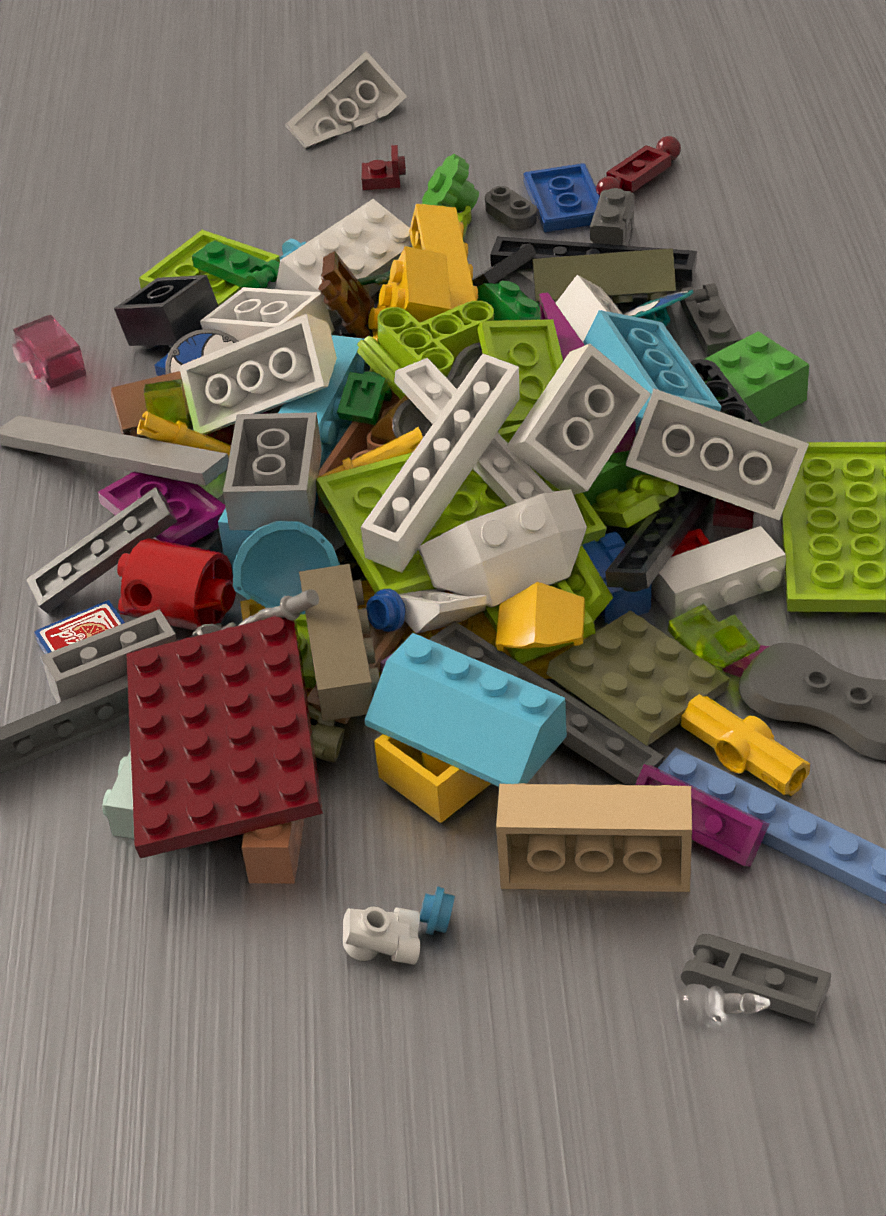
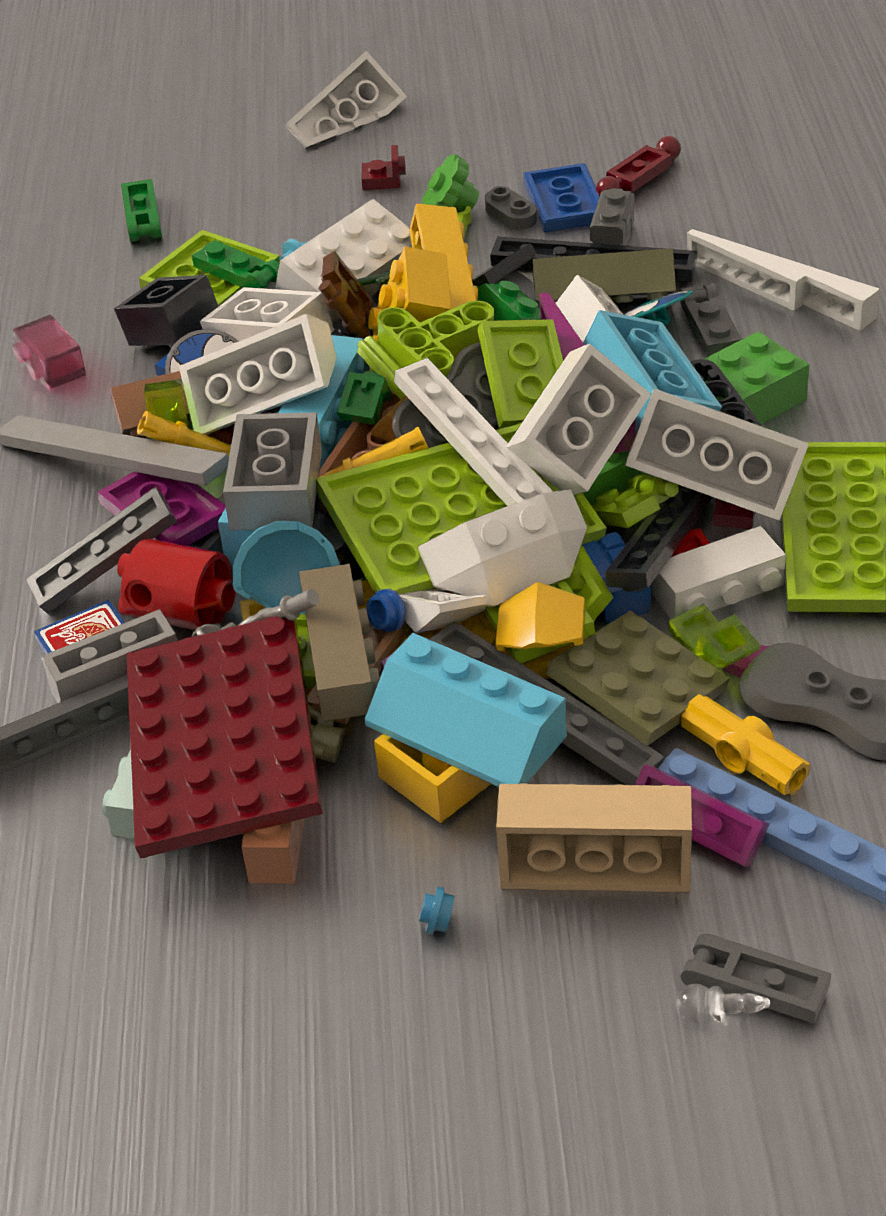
(141, 210): none -> green plate
(383, 932): white plate -> none
(440, 463): white brick -> none
(786, 280): none -> white slope

